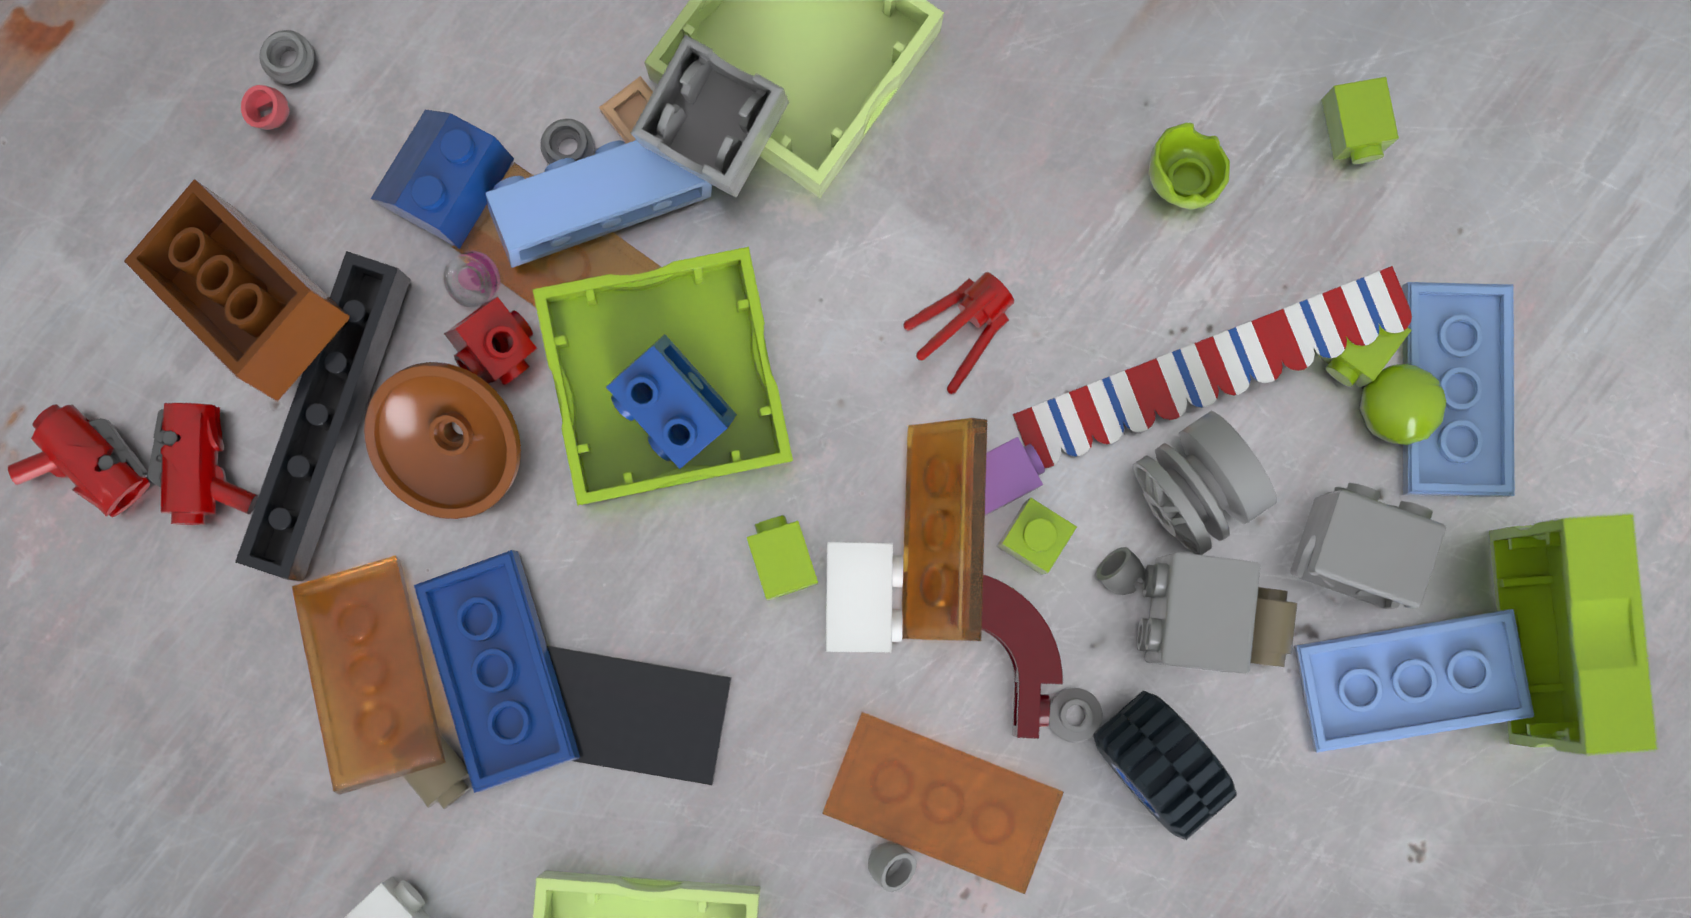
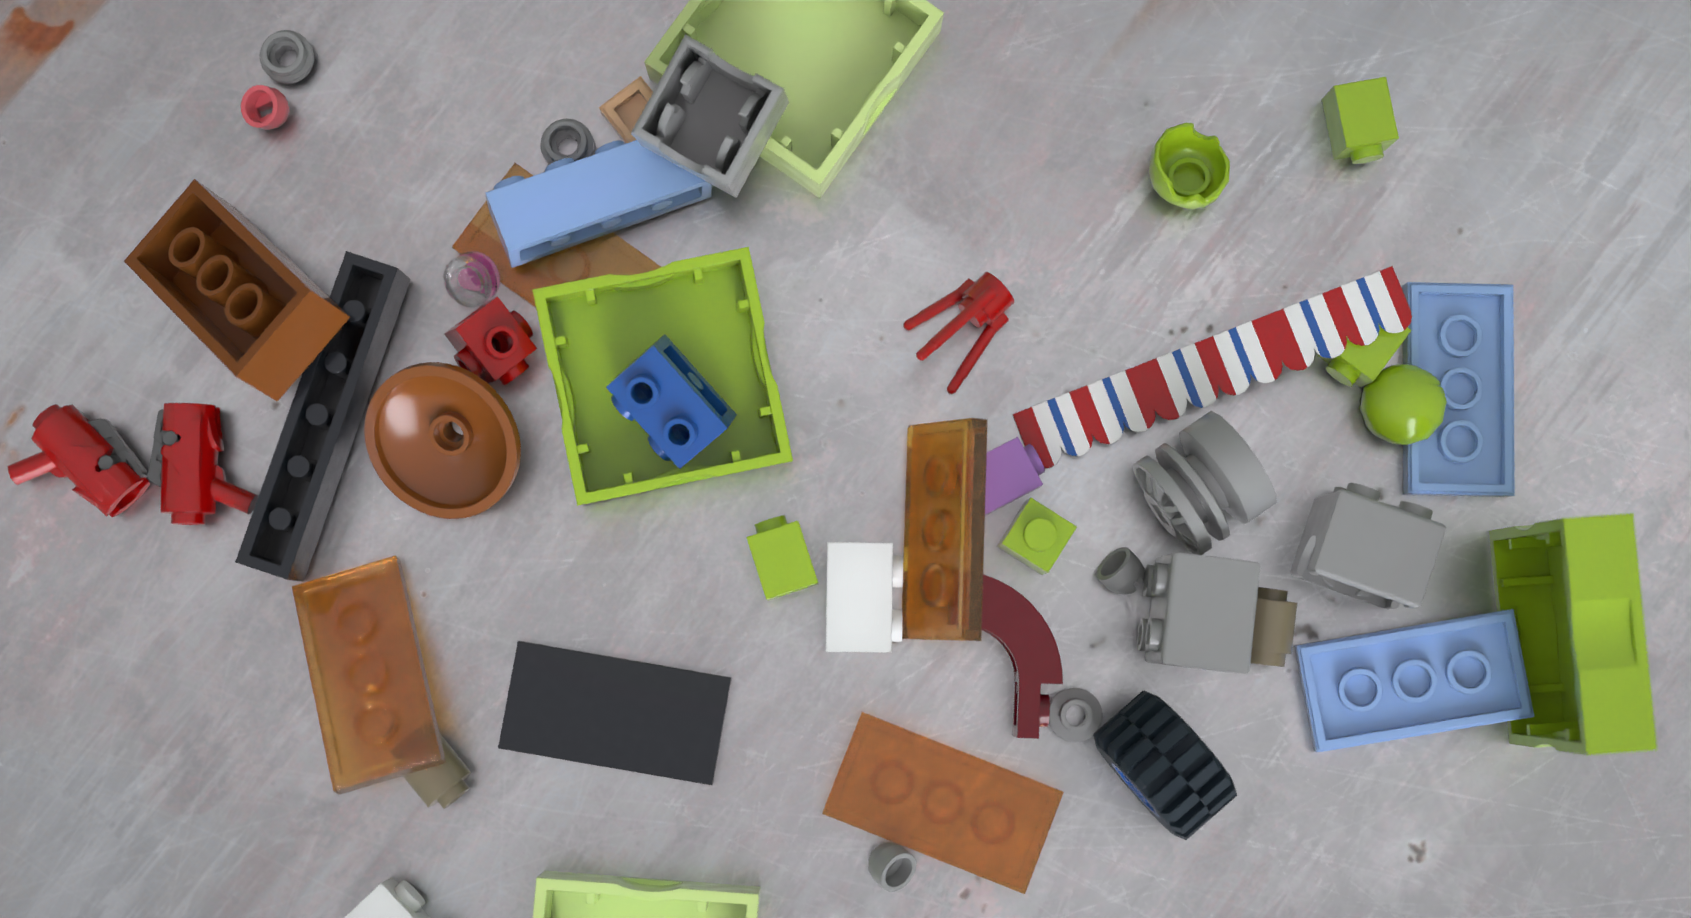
(443, 176): blue slope -> none
(496, 671): blue tile -> none

